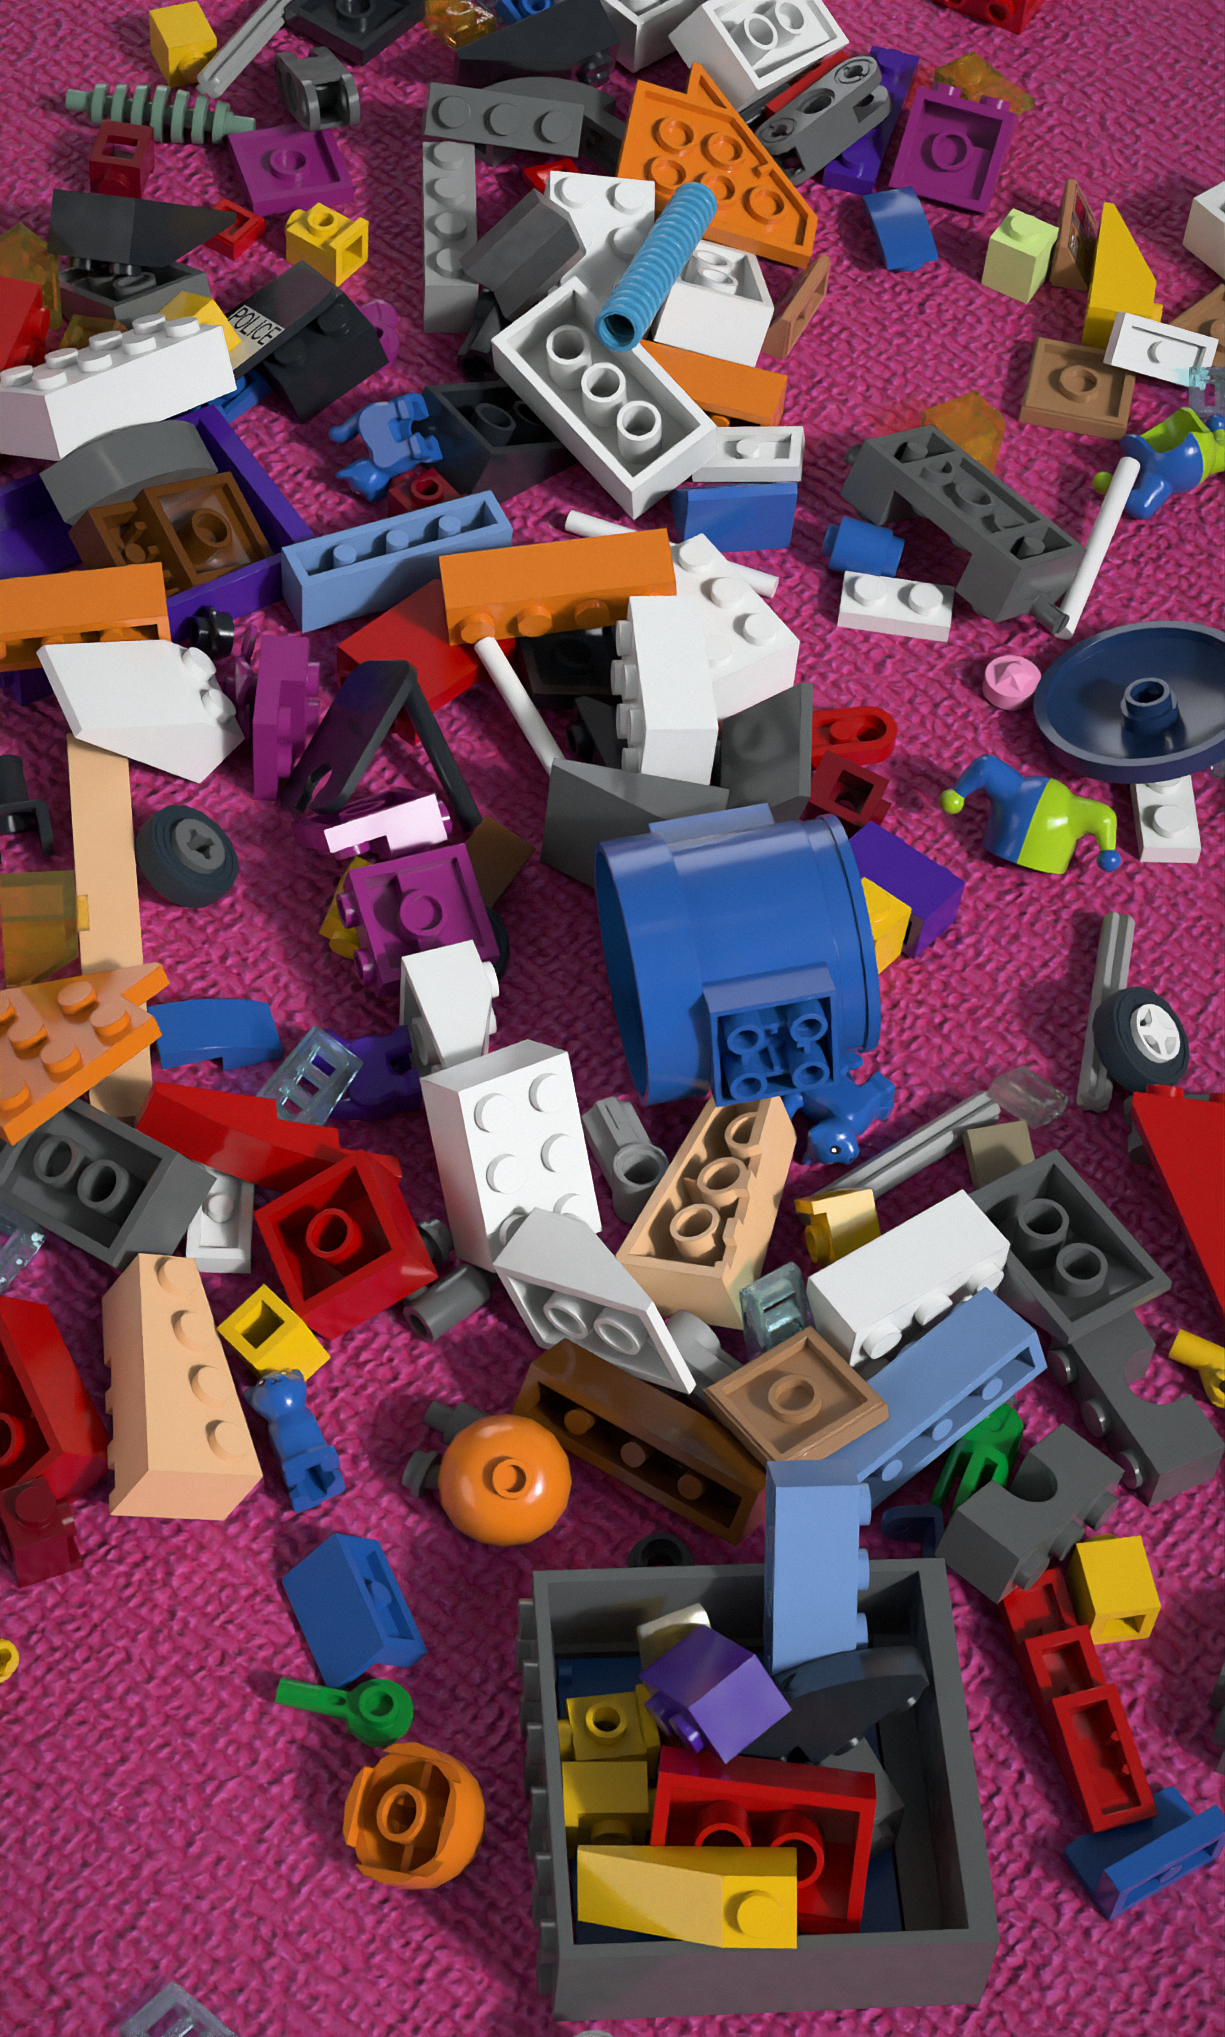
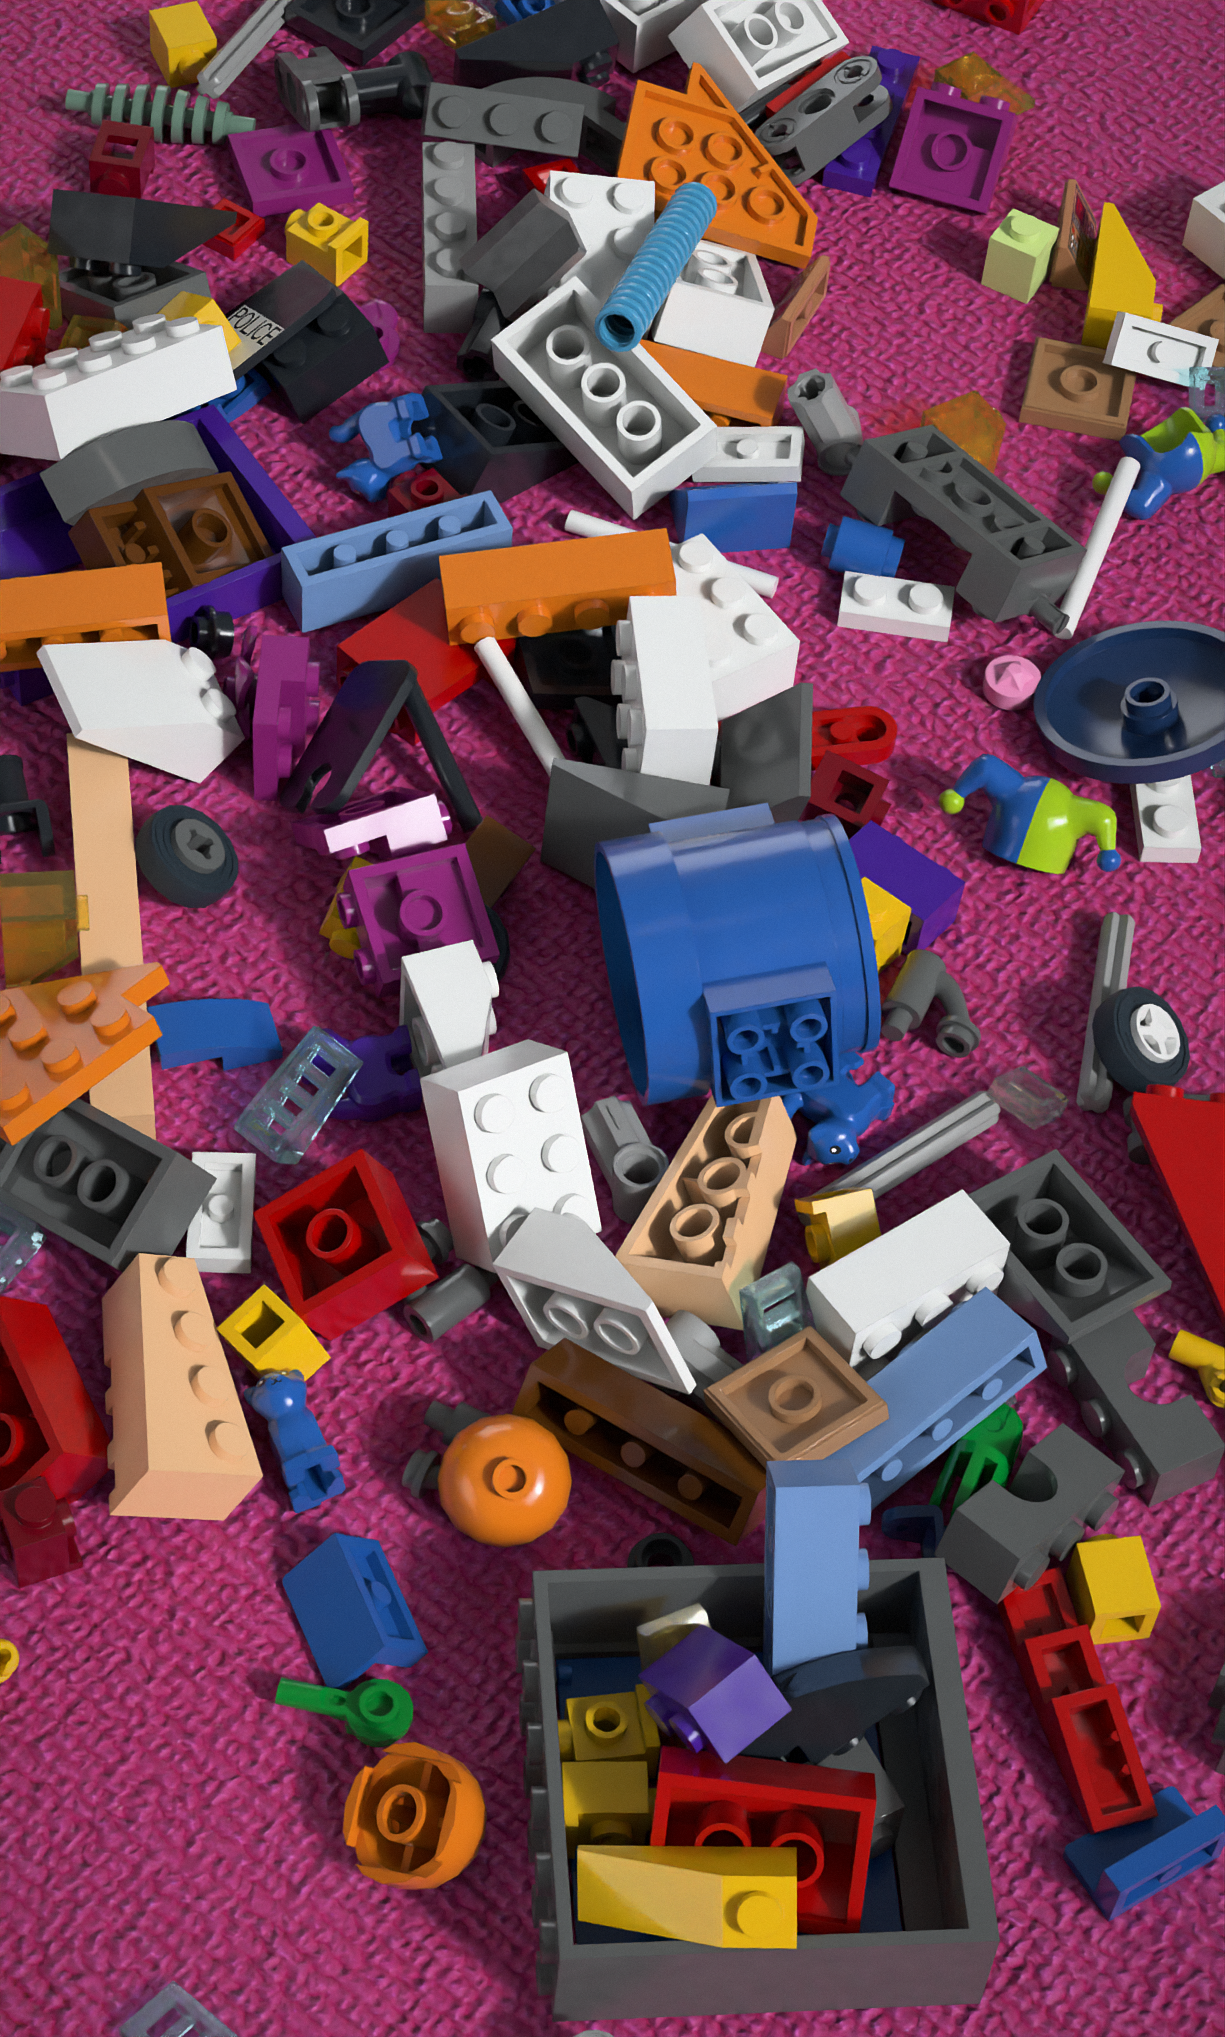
(242, 1136): red slope -> none
(395, 86): none -> black piece
(826, 419): none -> light grey piece
(900, 229): blue slope -> none
(910, 996): none -> dark grey plant
(997, 1151): dark tan tile -> none

